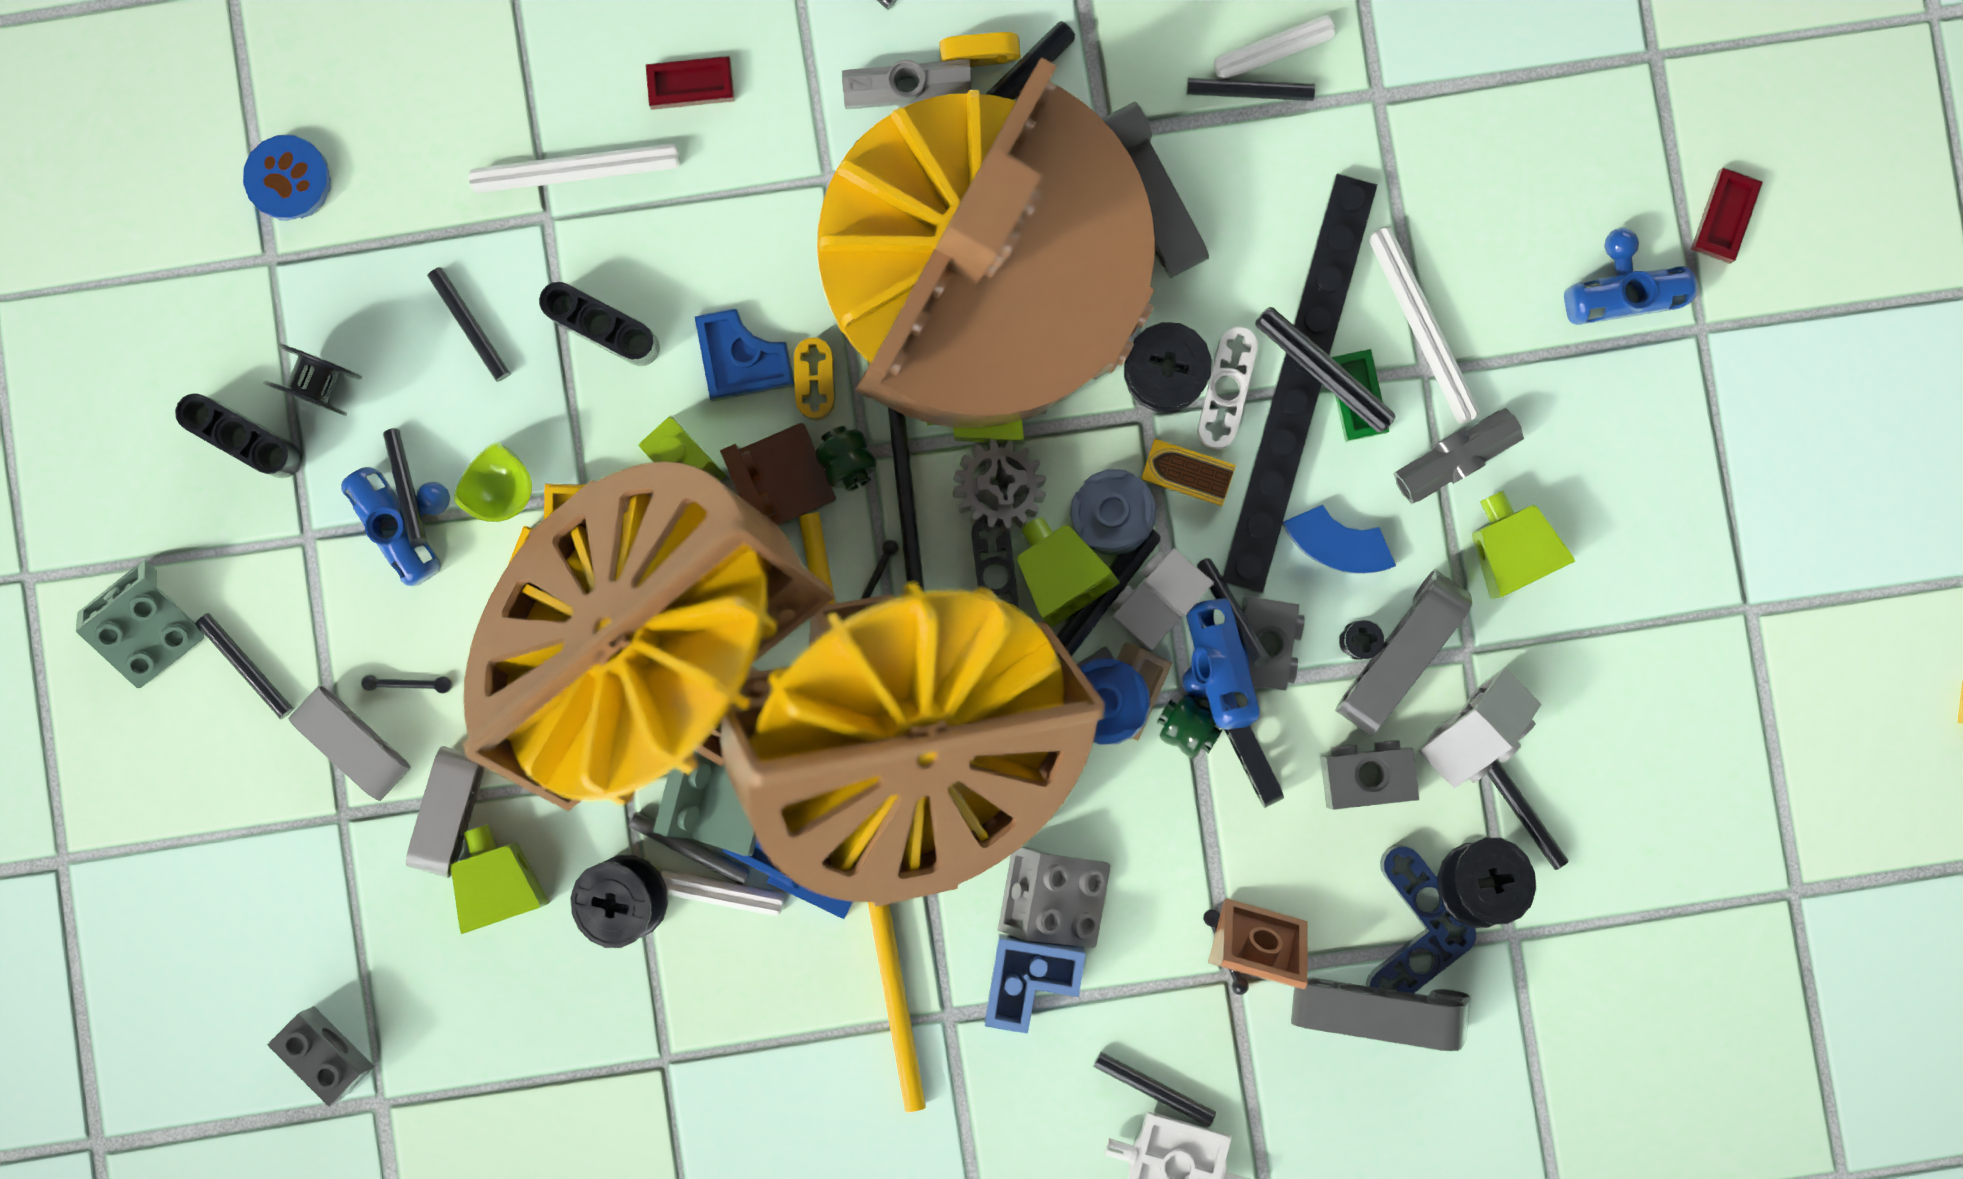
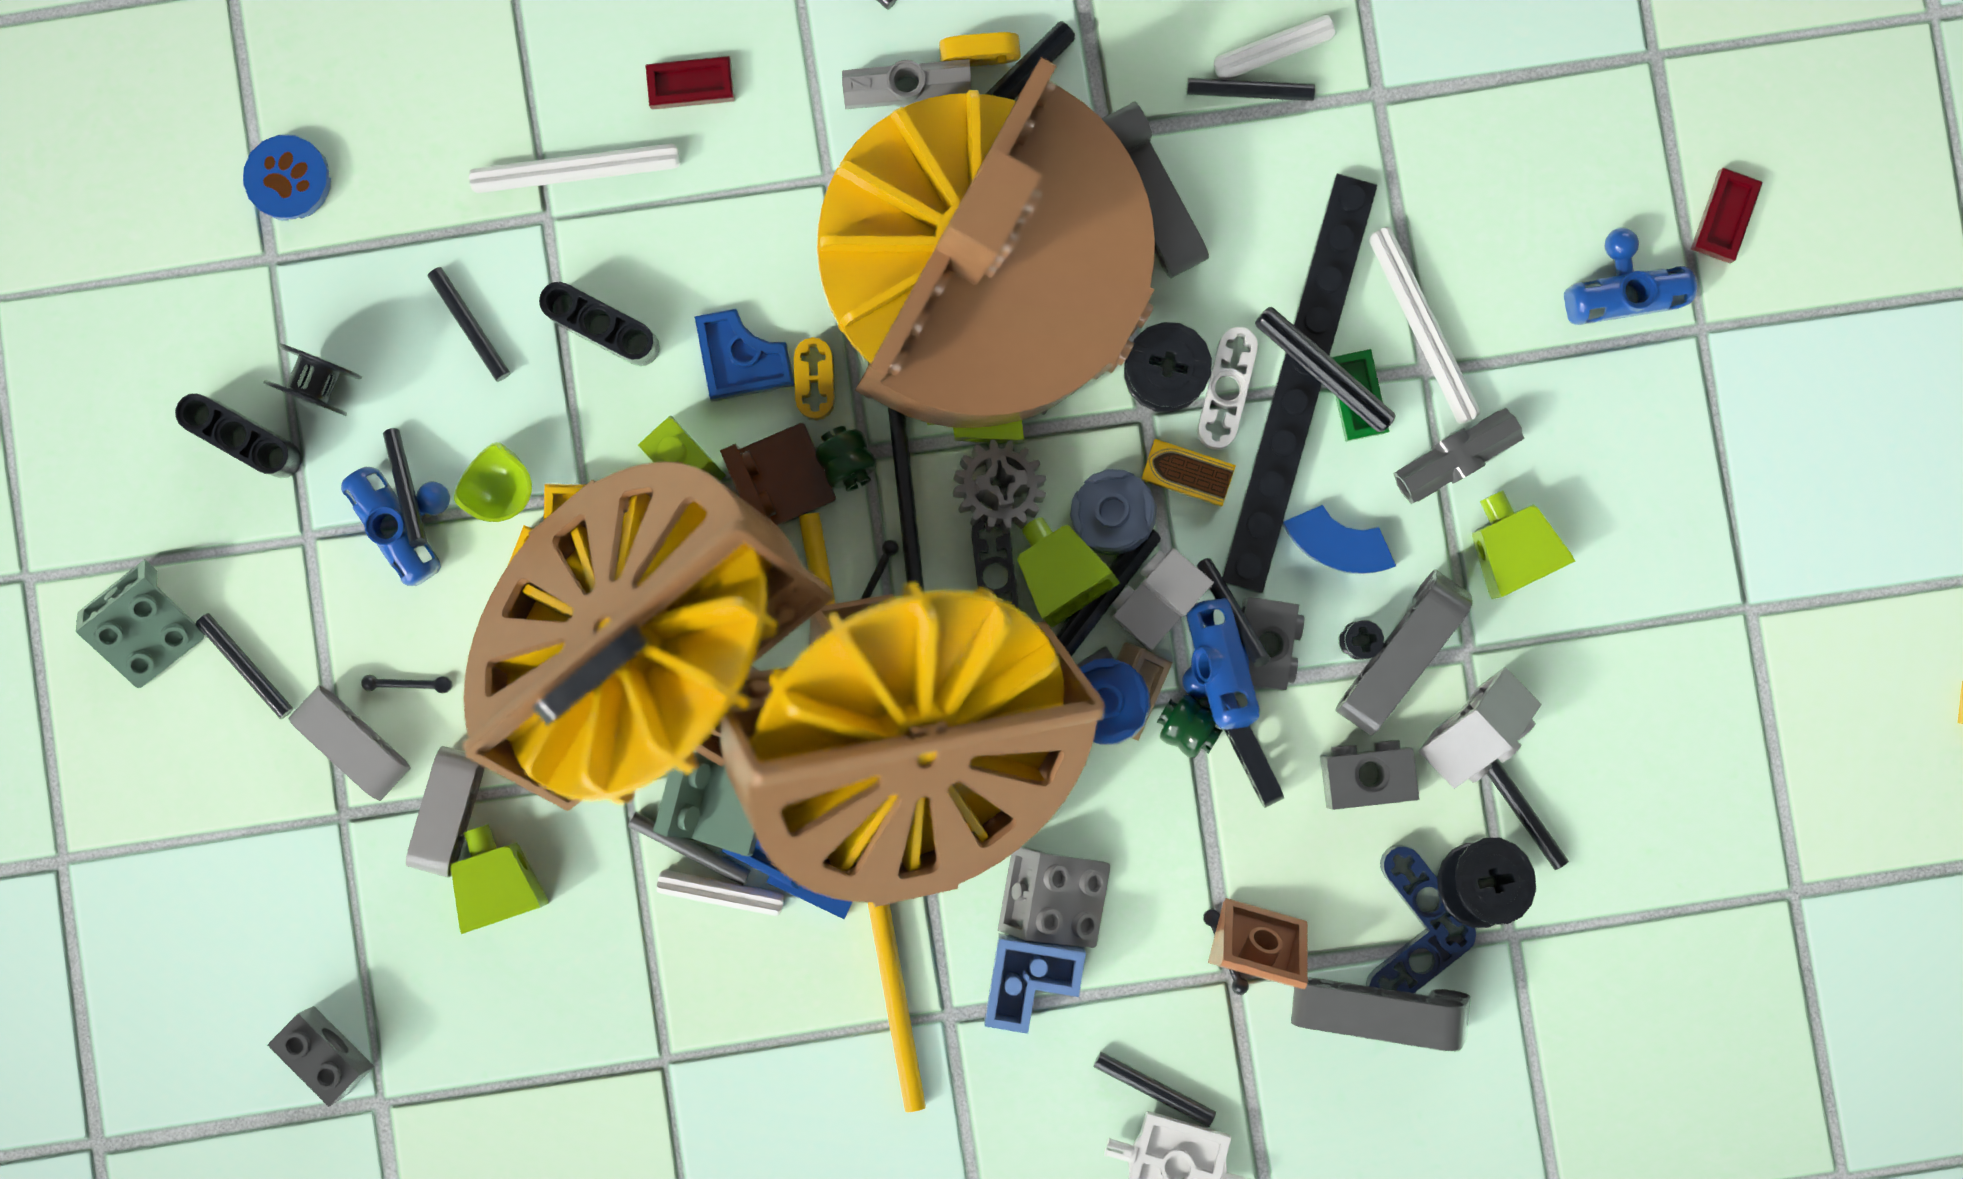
(591, 674): none -> black beam
(605, 918): black piece -> none

